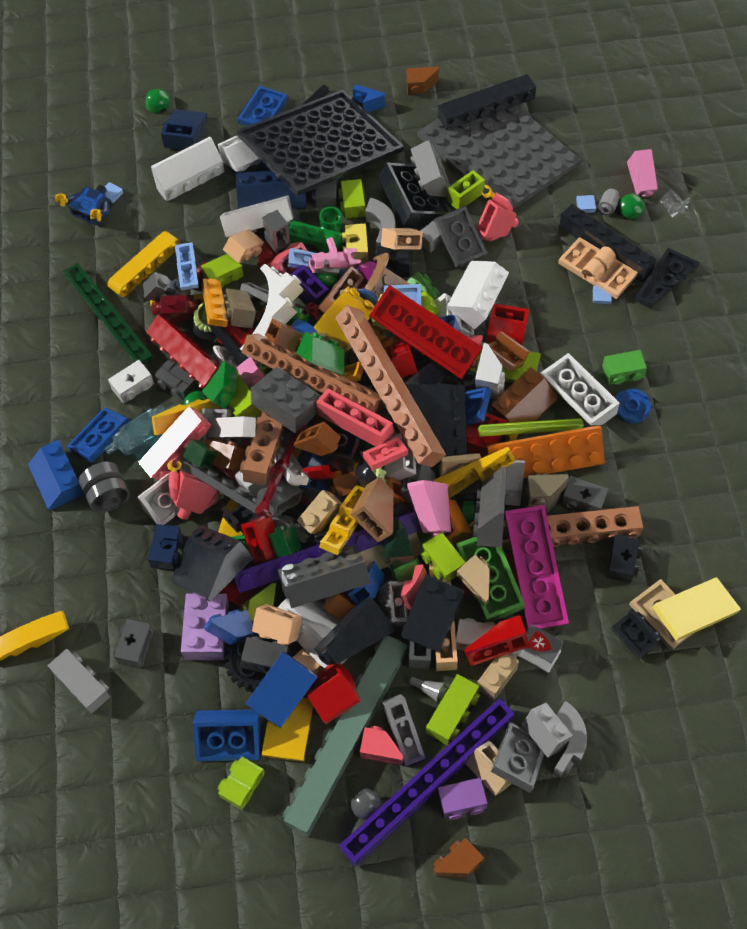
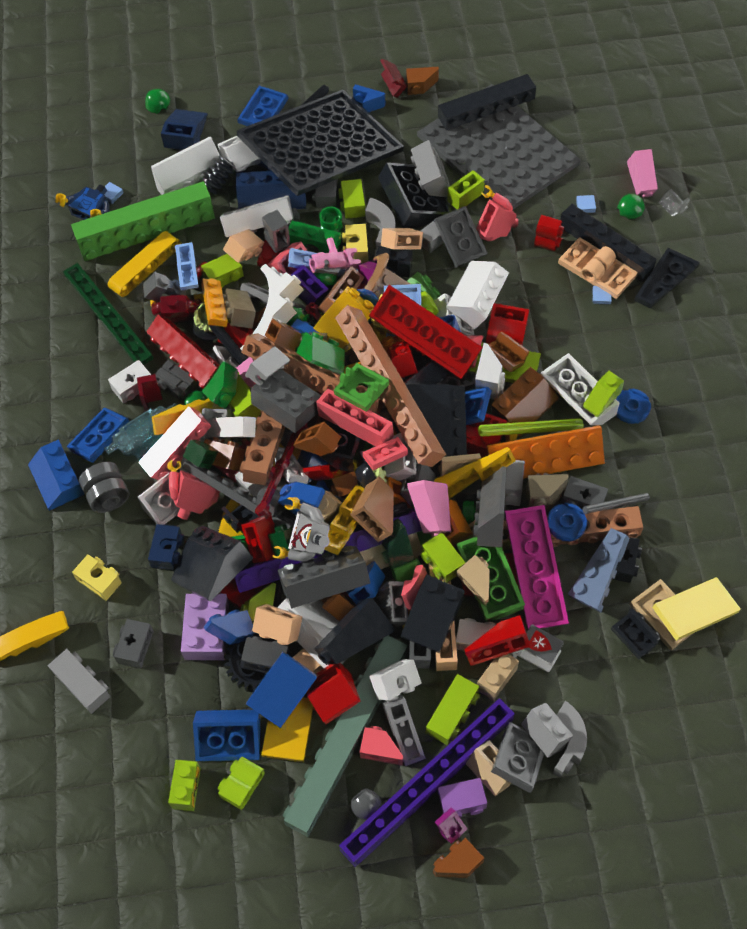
(104, 584): none -> light yellow brick
(143, 221): none -> bright green brick
(148, 390): none -> dark red panel
(184, 785): none -> lime brick
(218, 175): none -> black piece
(267, 365): none -> light grey hinge
(306, 493): none -> blue slope
(308, 533): none -> light grey torso
(360, 376): none -> bright green piece
(393, 78): none -> dark red panel
(395, 679): none -> white brick
(435, 690): light grey cone -> none
(450, 825): none -> magenta bracket
(548, 233): none -> red brick
(567, 522): none -> blue tile
(595, 579): none -> sand blue wing
(603, 393): none -> lime slope
(609, 201): light grey brick -> none
(616, 503): none -> dark grey bar
(624, 367): bright green brick -> none

